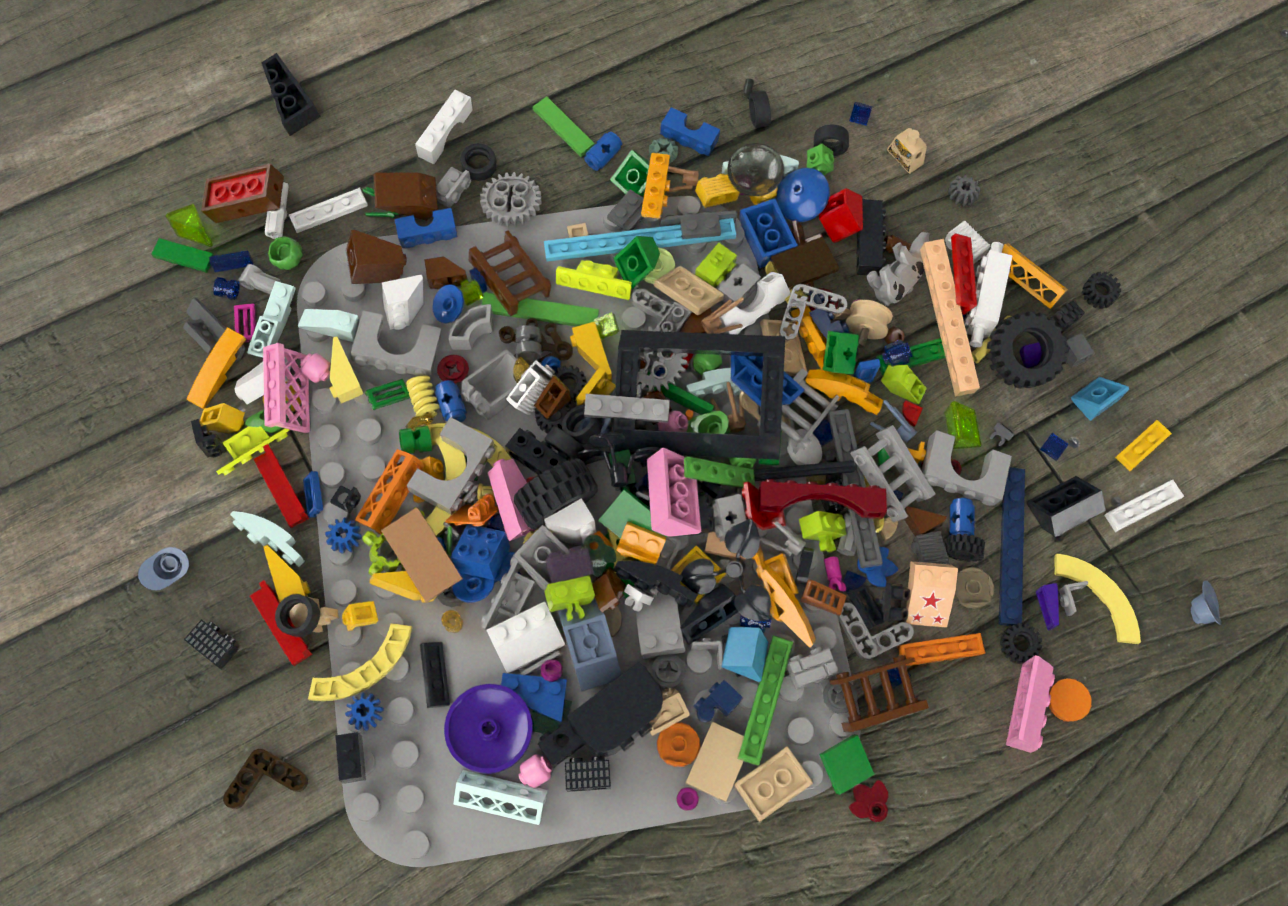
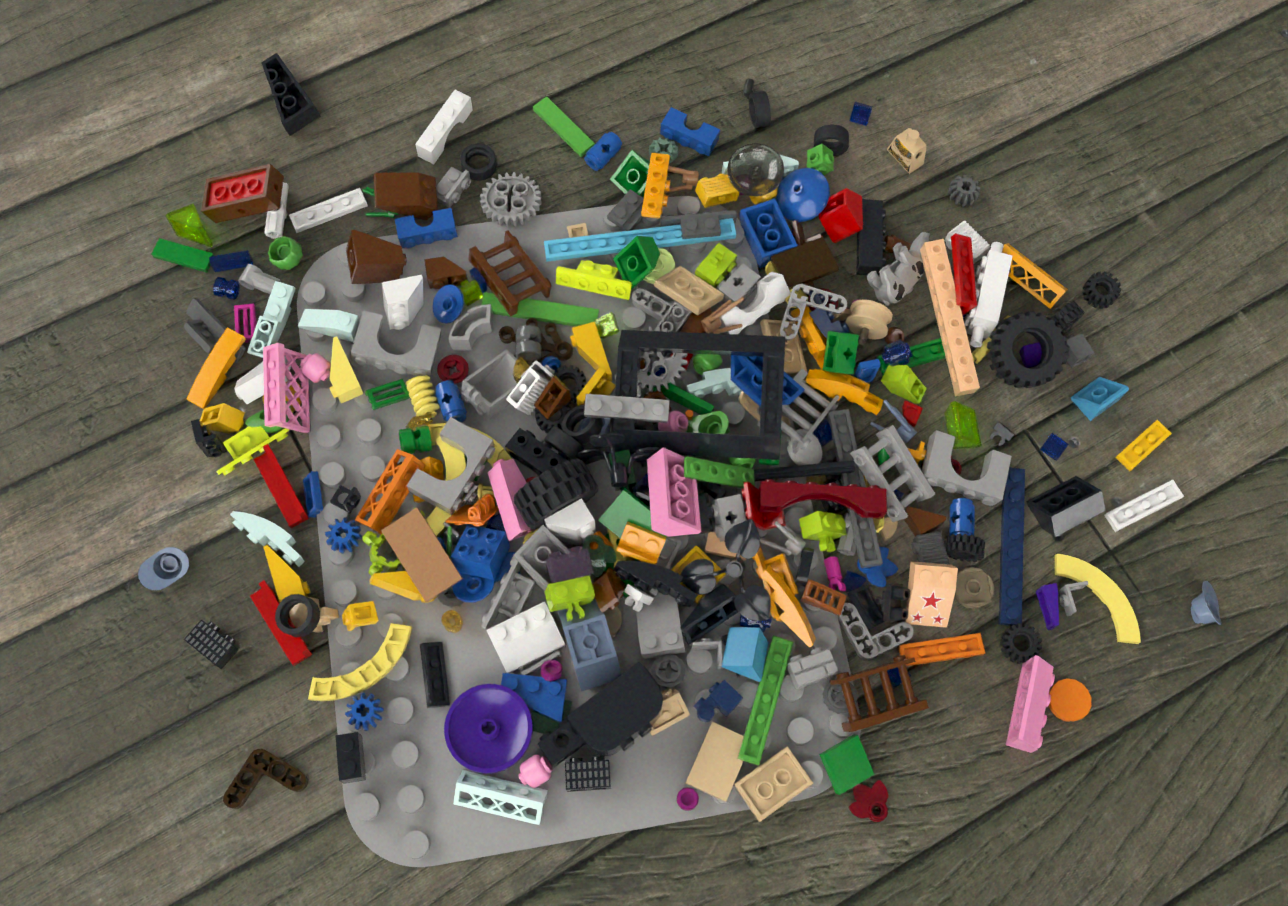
(678, 745): orange tile -> none
(736, 421): medium nougat plant -> none

